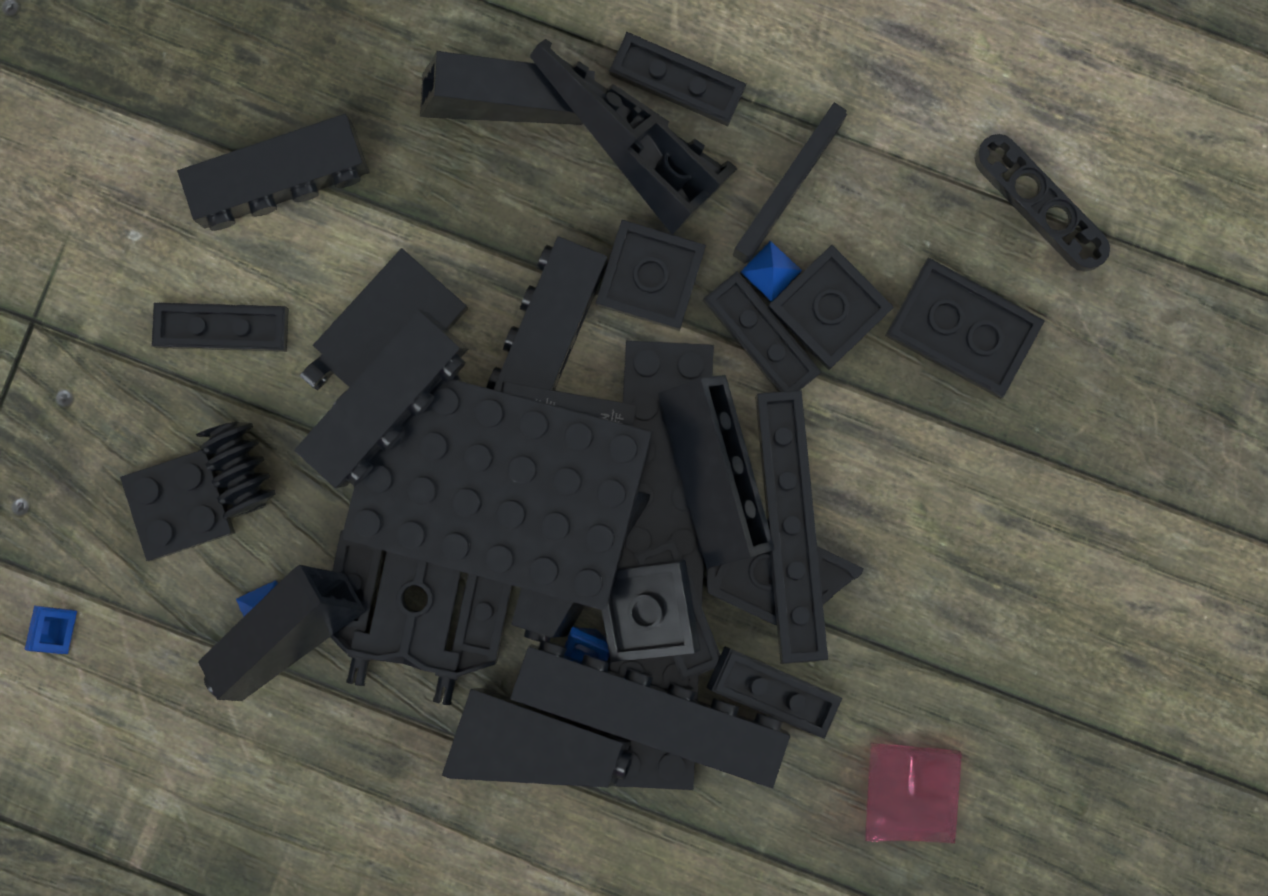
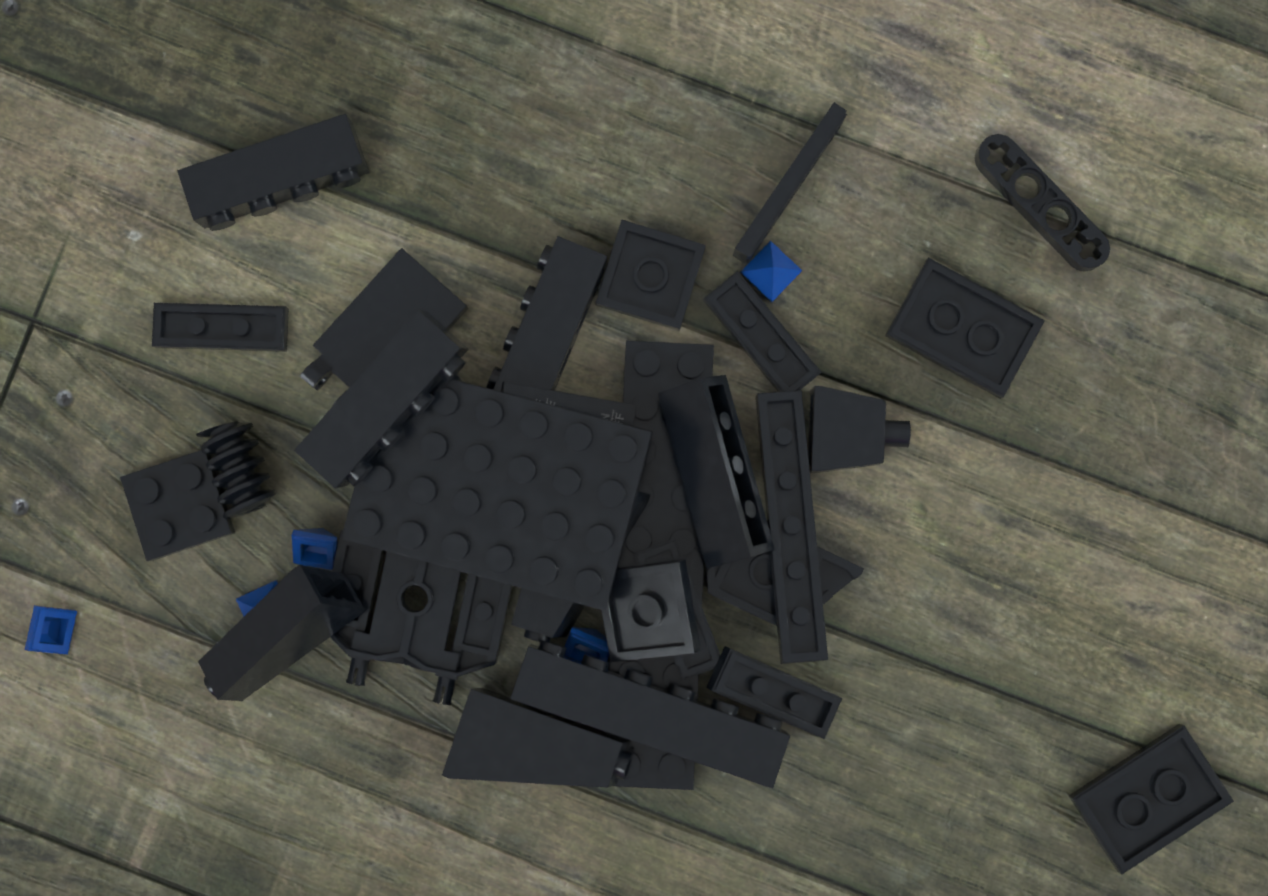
(314, 547): none -> blue slope
(491, 91): black slope -> none
(660, 165): black wedge -> none
(677, 79): black tile -> none
(830, 307): black plate -> none
(850, 430): none -> black torso
(912, 794): clear pink plate -> none
(1151, 798): none -> black tile

